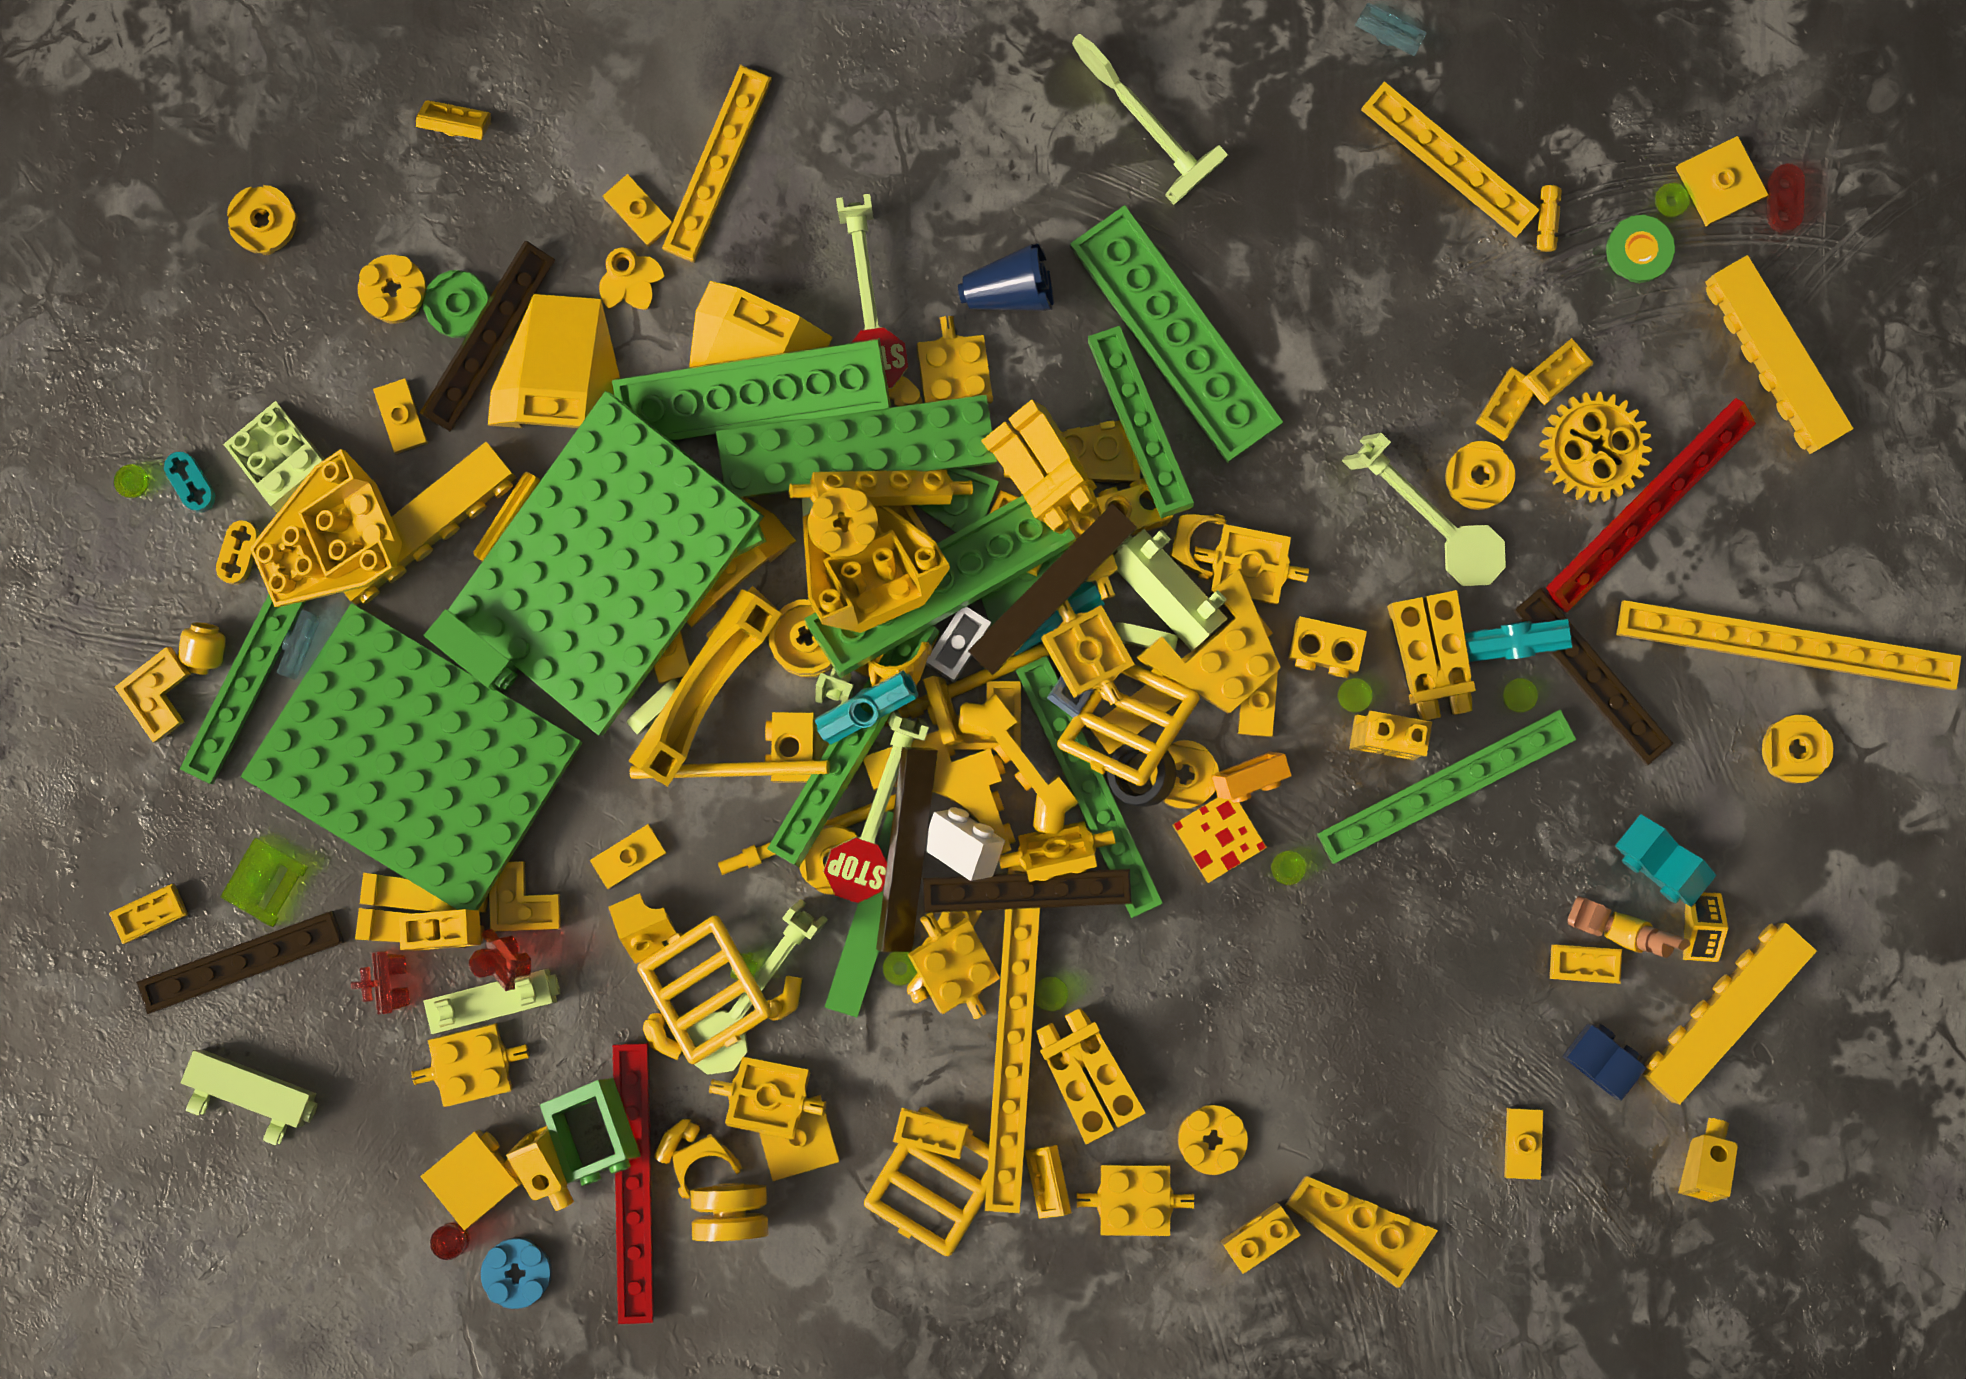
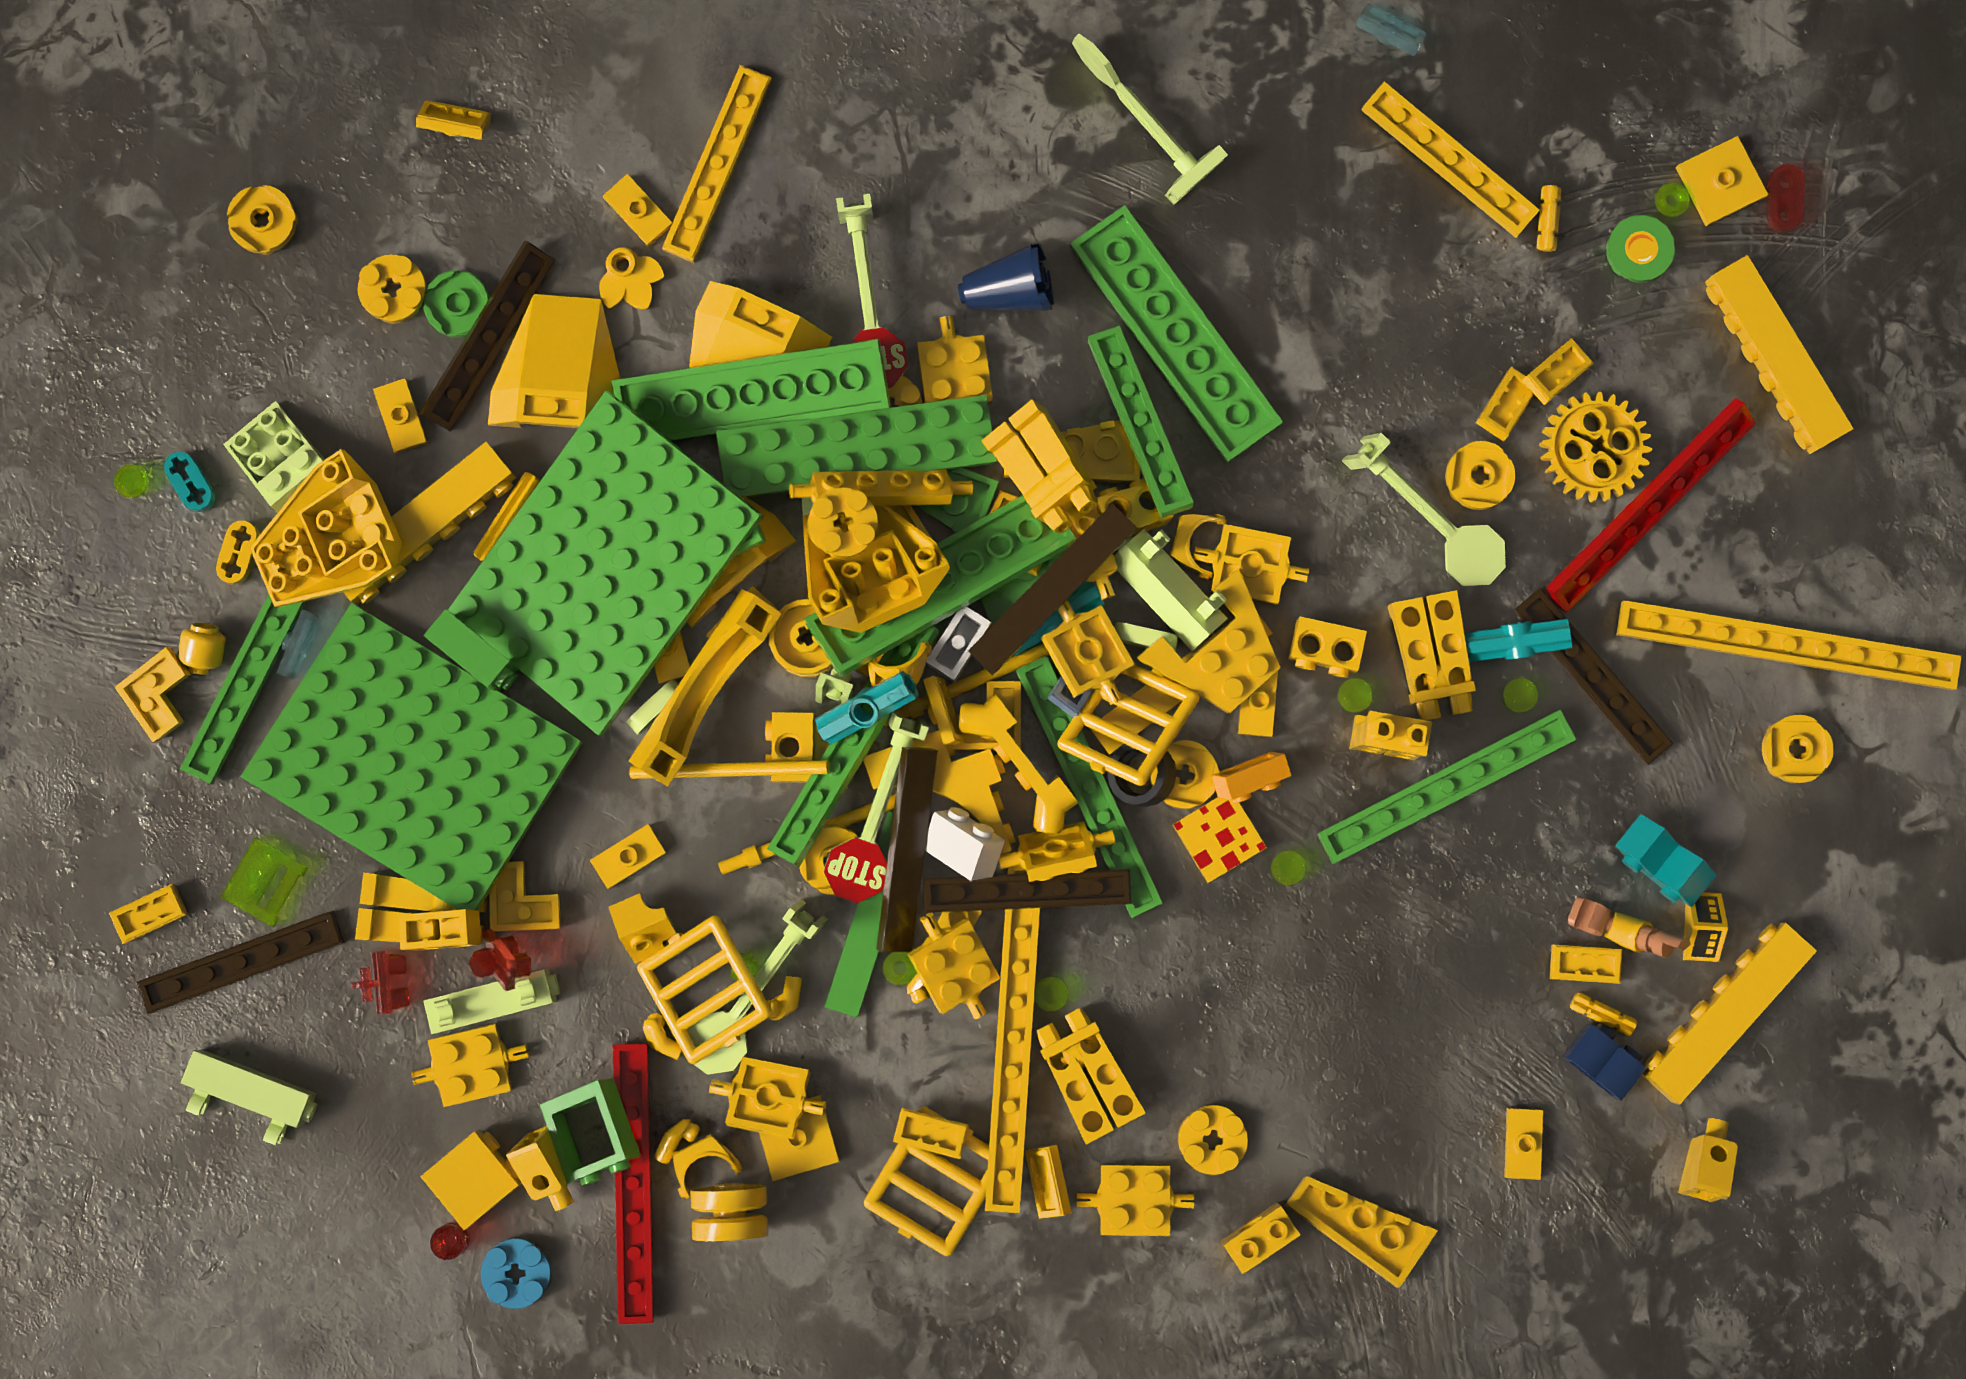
(1603, 1014): none -> yellow axle

